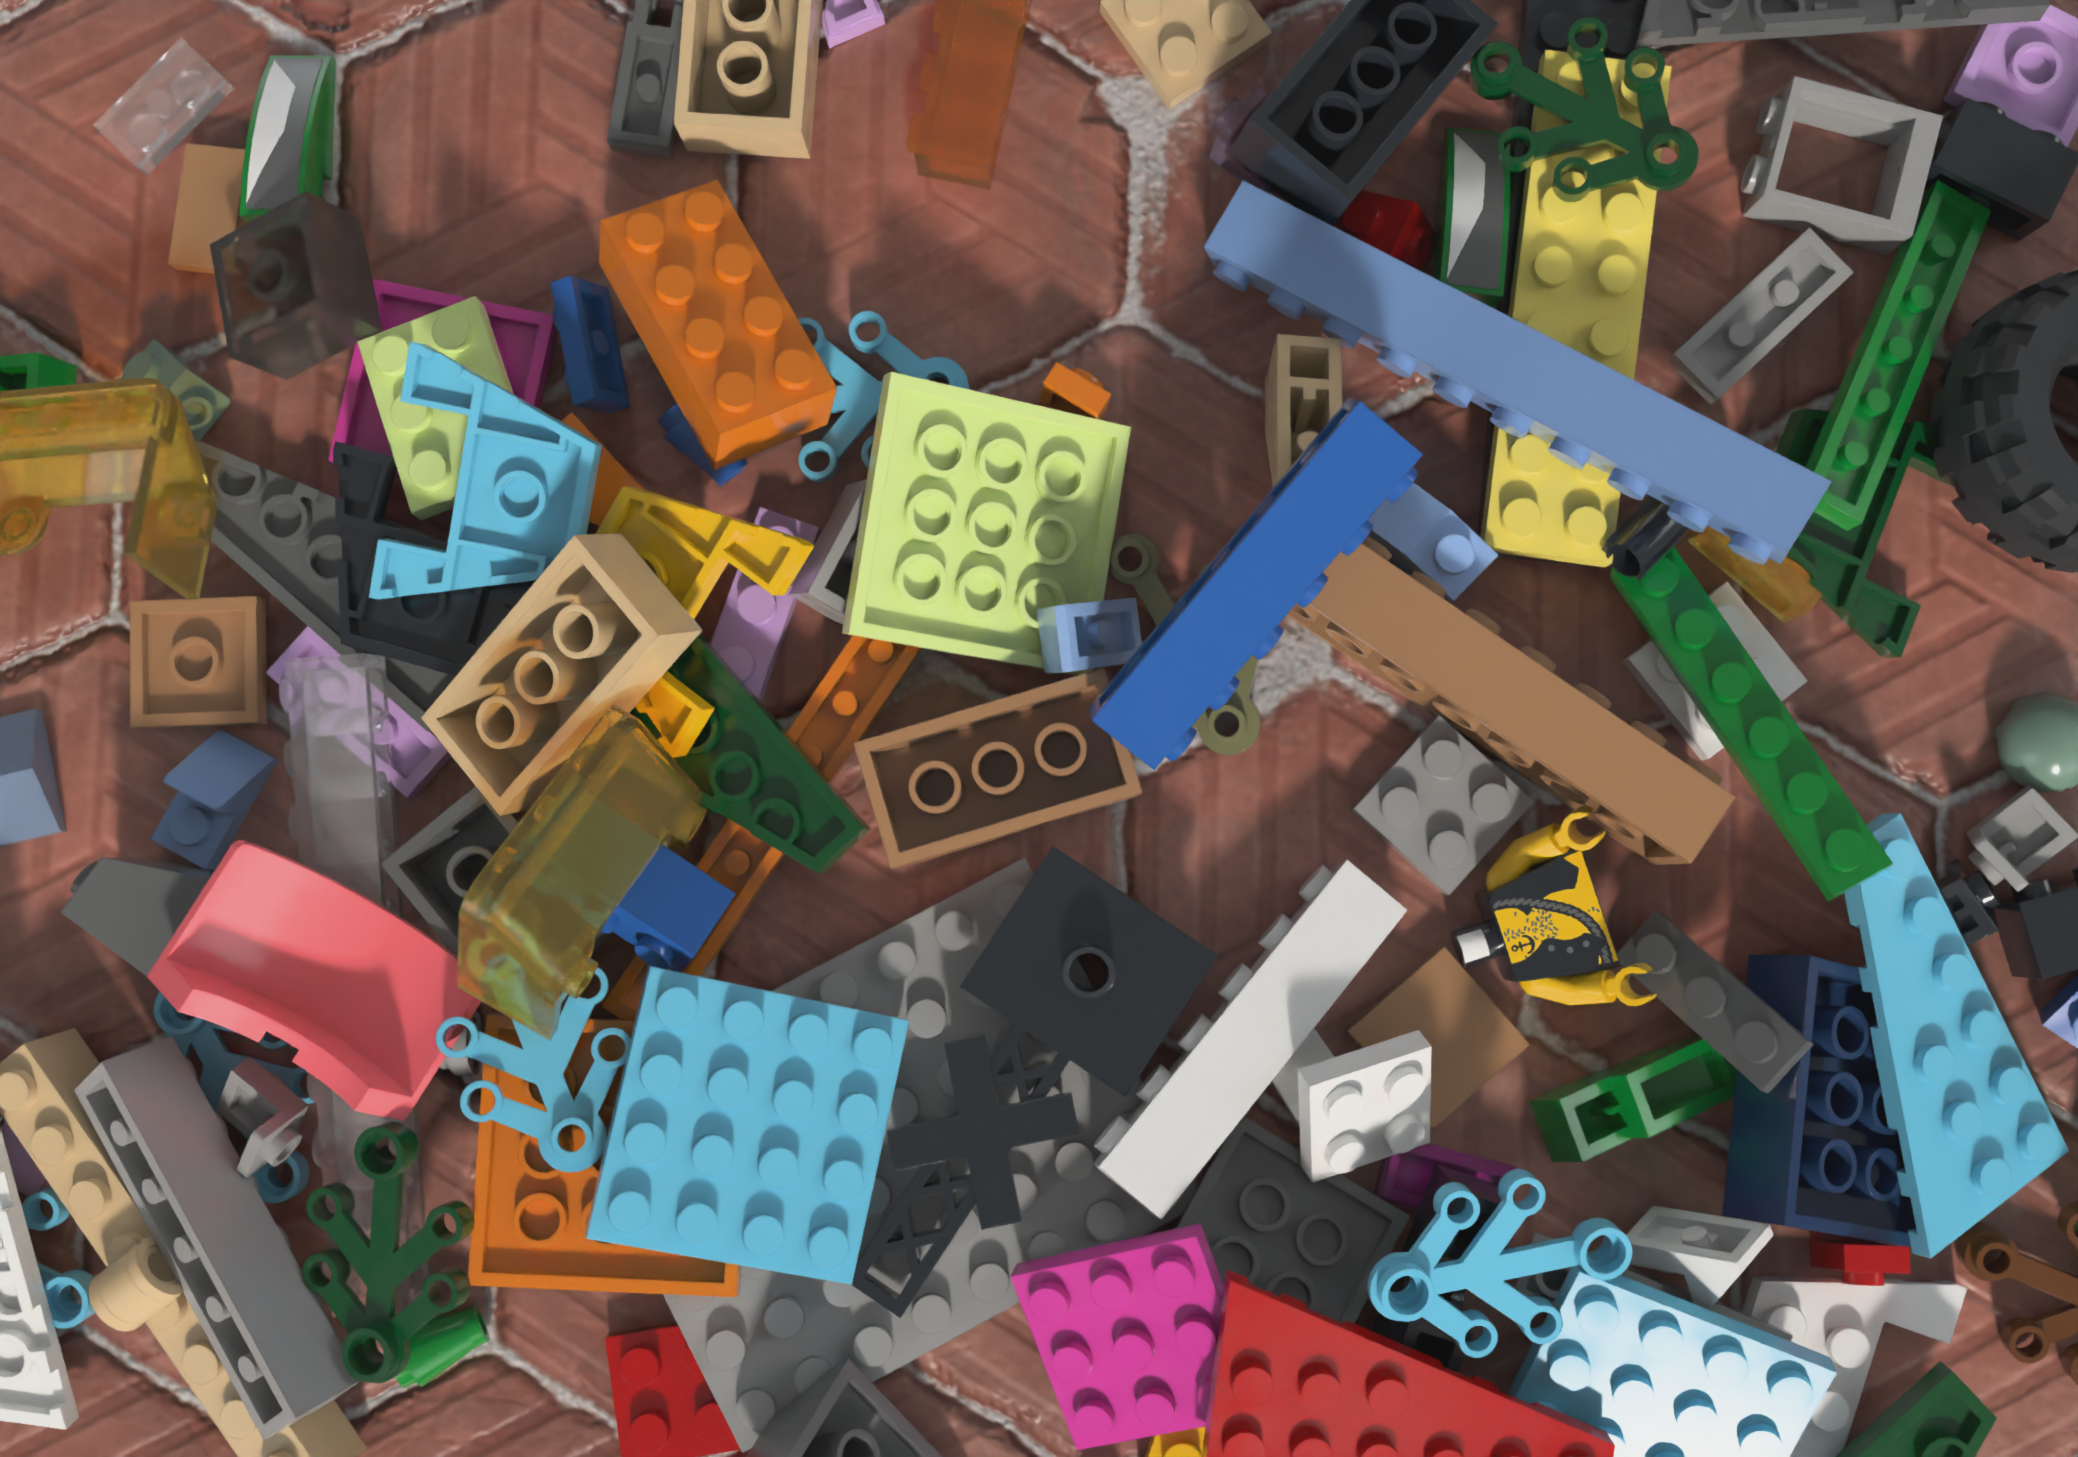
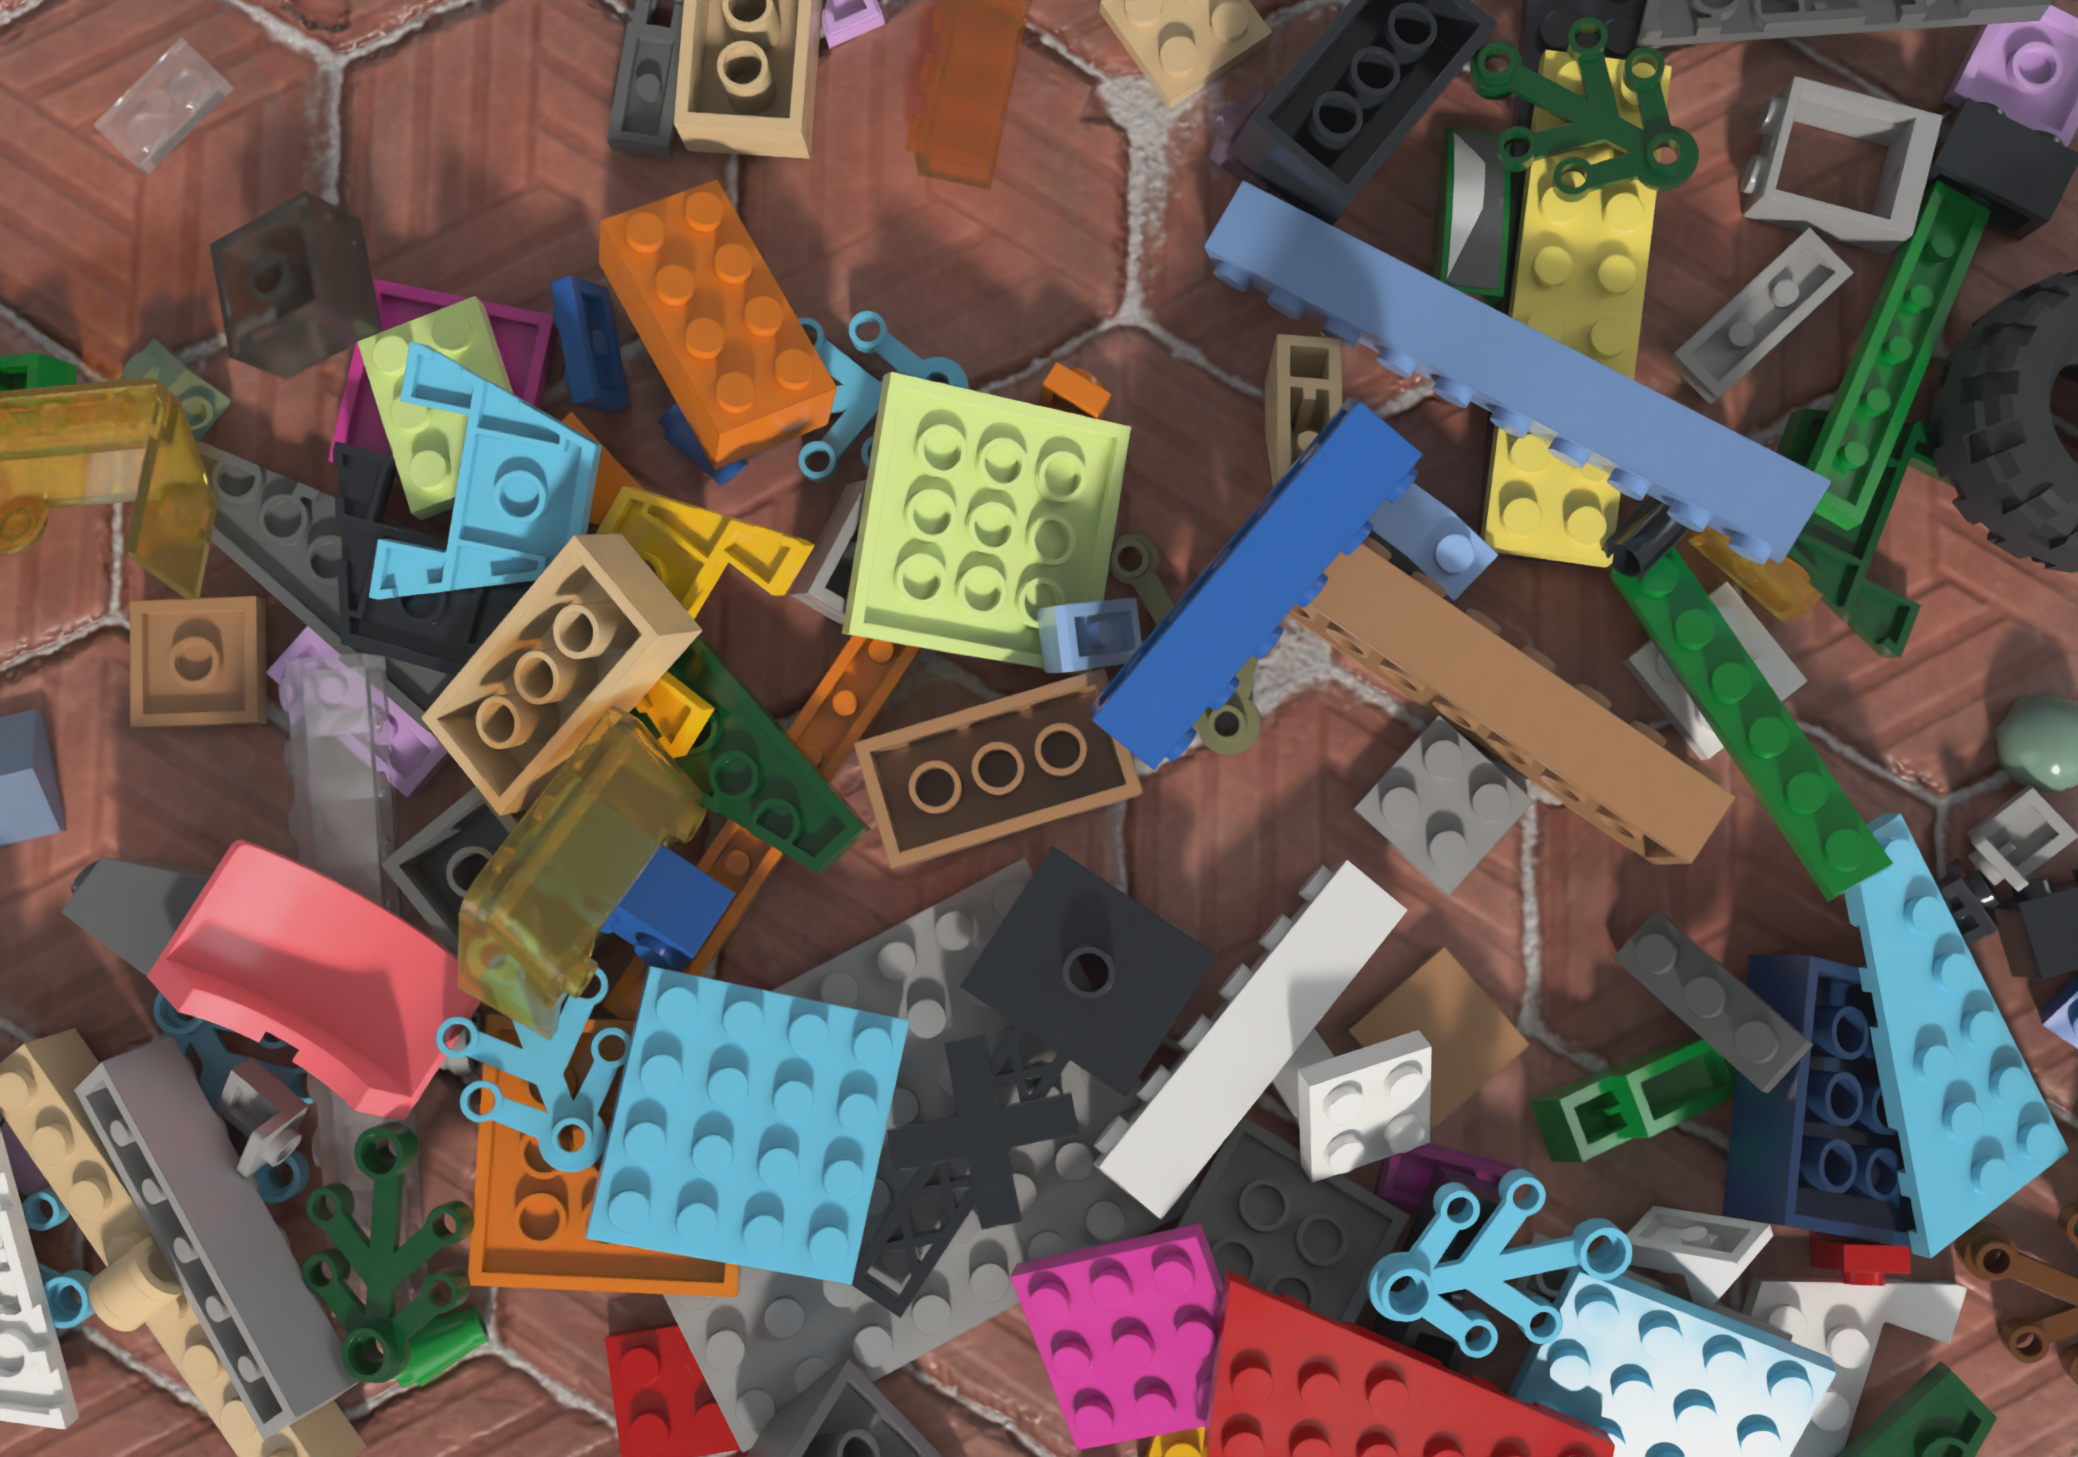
(205, 204): medium nougat tile -> none
(212, 797): medium blue slope -> none
(289, 133): slope -> none
(755, 620): lavender plate -> none
(1390, 226): red bracket -> none
(1548, 921): torso -> none

